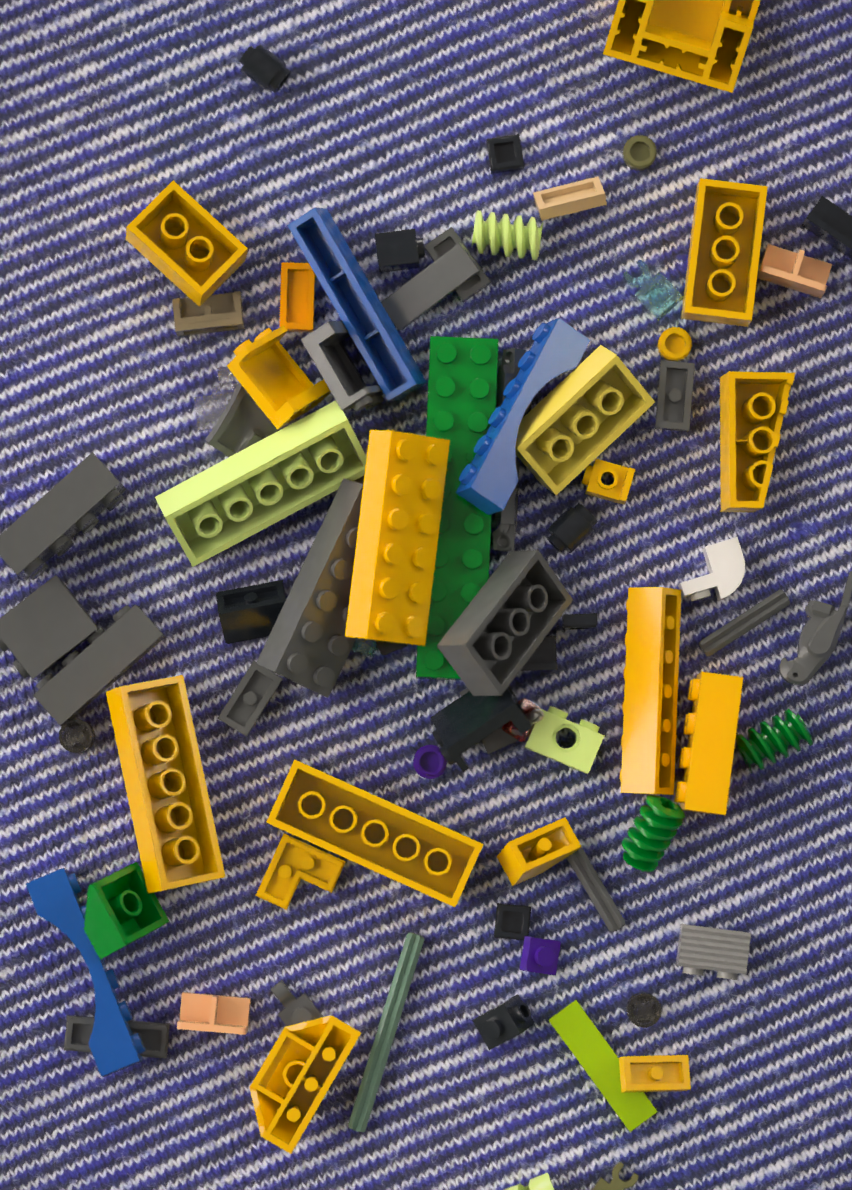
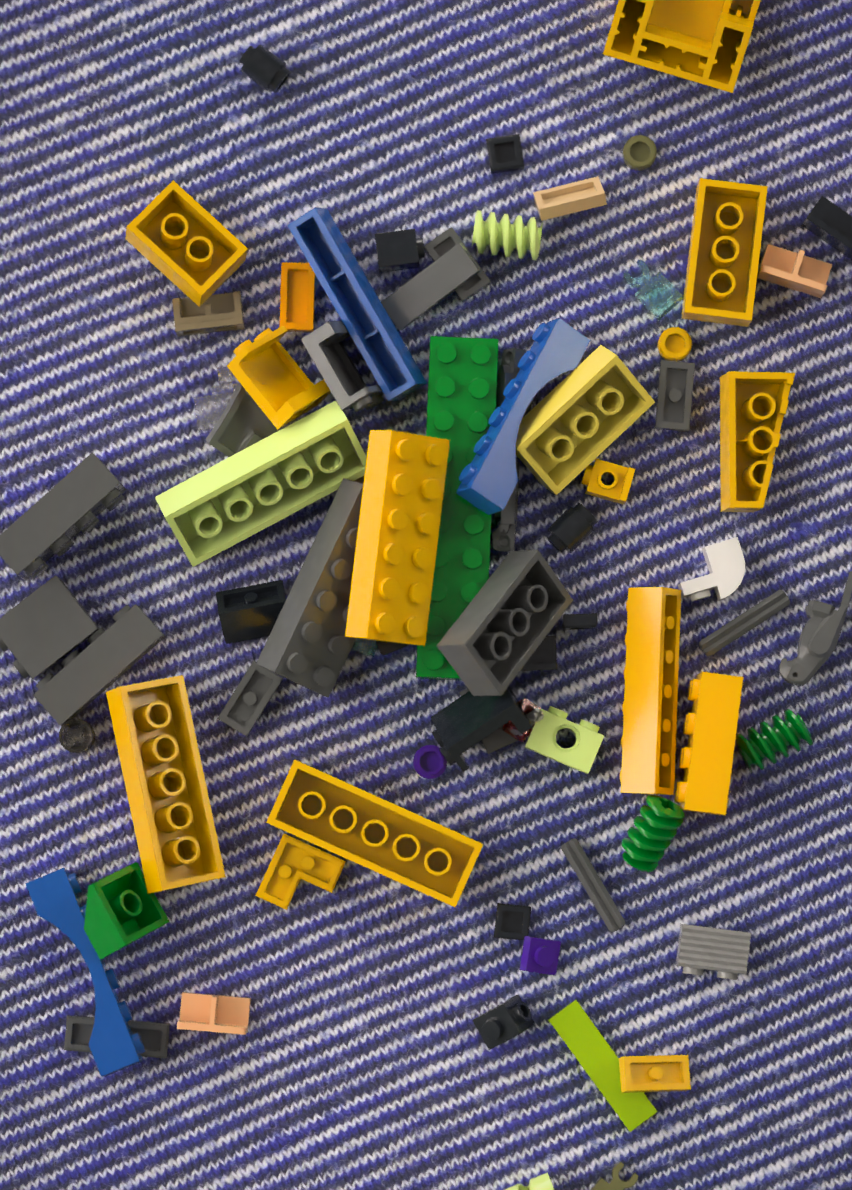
(296, 1009): dark grey plate -> none
(299, 1076): yellow wedge -> none
(386, 1032): sand green axle -> none
(538, 851): yellow slope -> none
(647, 1014): clear smoke wheel -> none

